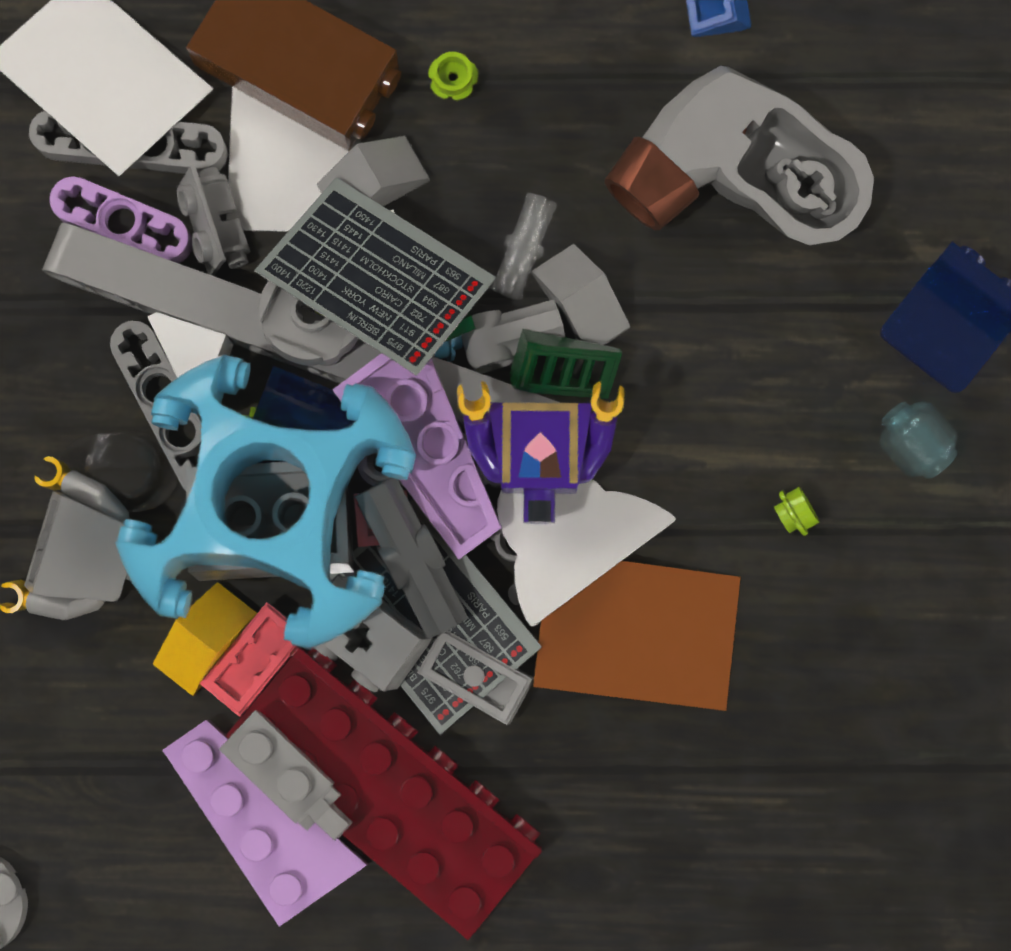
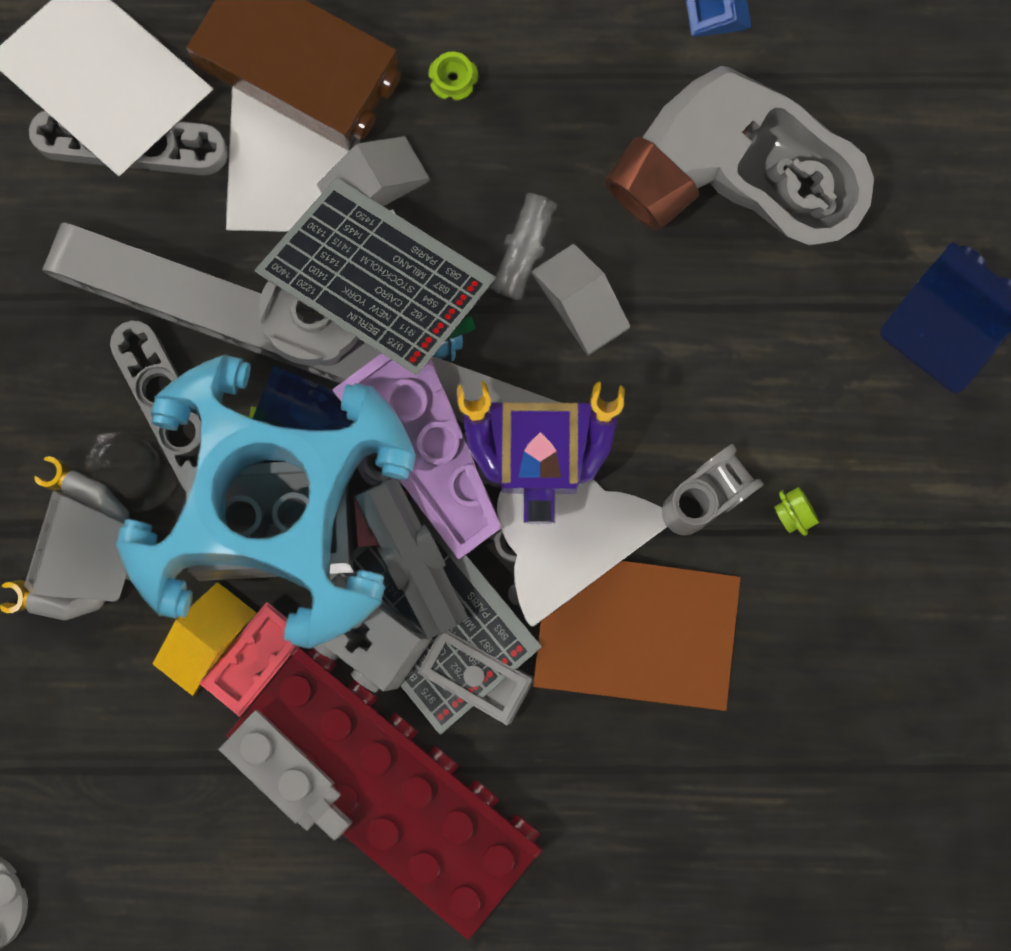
(93, 194): lavender beam -> none
(188, 343): white slope -> none
(204, 201): light grey hinge -> none
(277, 856): lavender wing -> none
(498, 334): light grey piece -> none
(532, 344): dark green slope -> none
(715, 487): none -> light grey piece
(918, 439): clear light blue head -> none

